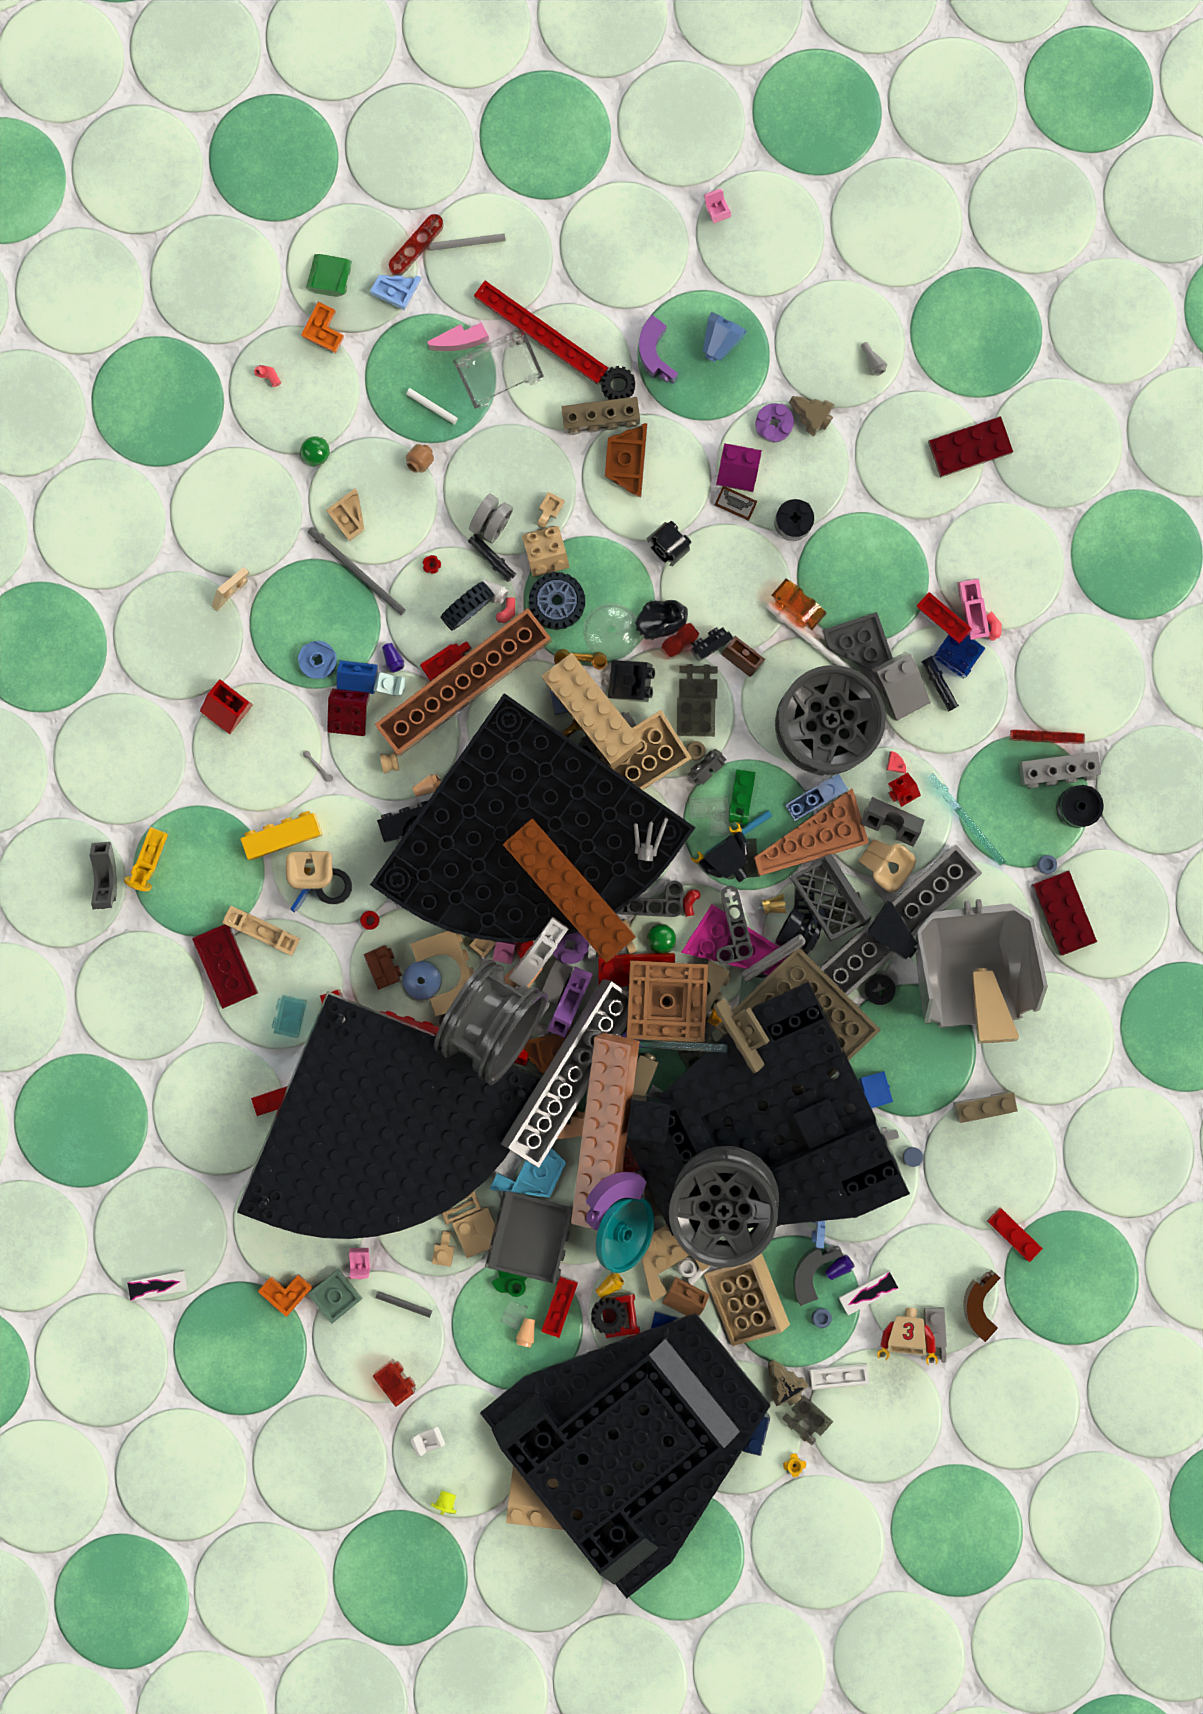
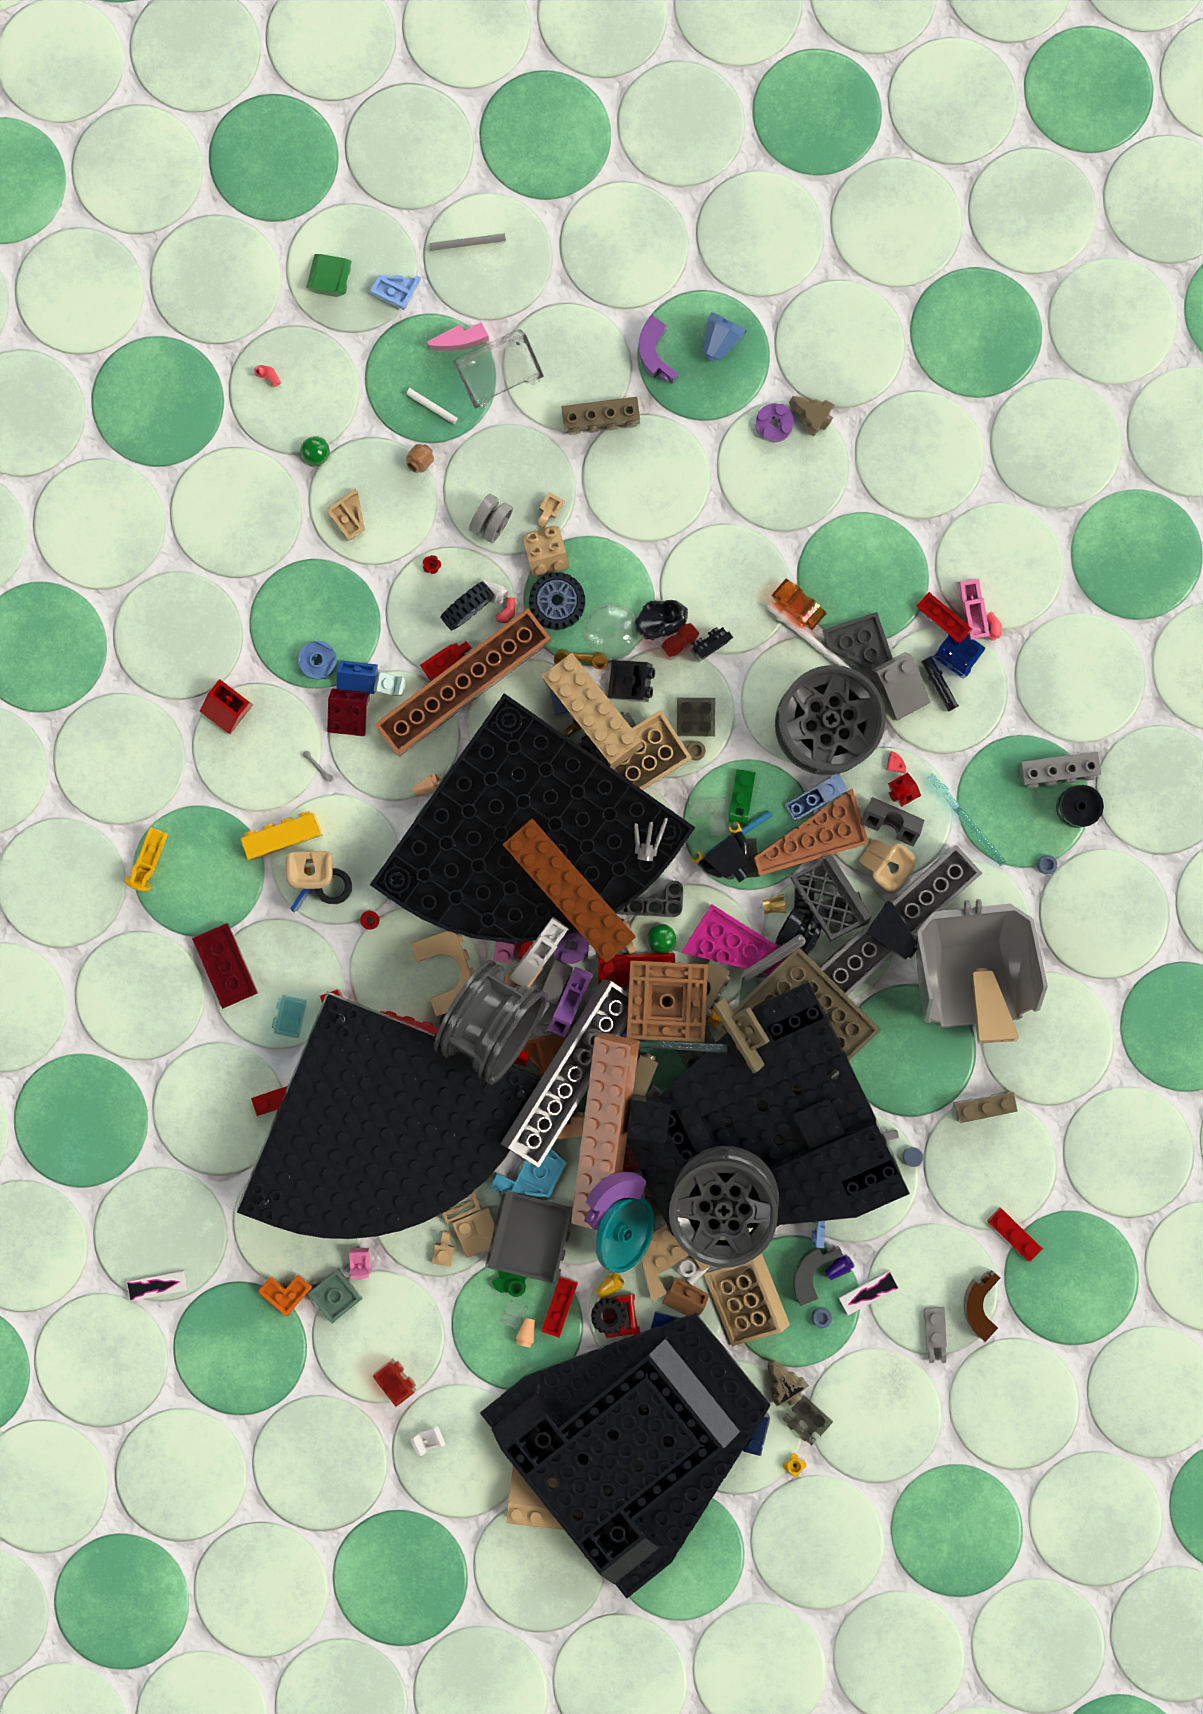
(104, 875): dark grey arch -> none
(227, 589): tan wing -> none
(261, 930): tan slope -> none
(318, 330): orange plate -> none
(319, 538): dark grey bar -> none
(382, 967): copper brick -> none
(389, 762): tan wheel -> none
(392, 658): dark purple cone -> none
(393, 826): black arch -> none
(403, 1304): dark grey bar -> none
(414, 243): clear red beam -> none
(429, 973): light blue dish -> none
(445, 1503): neon yellow piece -> none
(482, 947): tan plate -> none
(497, 562): black pin -> none
(541, 332): red plate -> none
(618, 373): black tyre -> none
(626, 459): dark orange wing -> none
(669, 543): black brick -> none
(688, 900): red arm -> none
(698, 687): clear smoke plate -> none
(713, 760): dark grey hinge -> none
(717, 206): bright pink bracket -> none
(732, 924): dark grey beam -> none
(735, 503): slope -> none
(738, 467): magenta slope -> none
(742, 656): reddish brown slope -> none
(802, 512): black brick -> none
(839, 1376): white tile -> none
(876, 363): light grey cone -> none
(876, 1089): blue piece -> none
(887, 994): black gear -> none
(908, 1336): tan torso -> none
(970, 446): dark red plate -> none
(1047, 736): clear red beam -> none
(1064, 913): dark red plate -> none

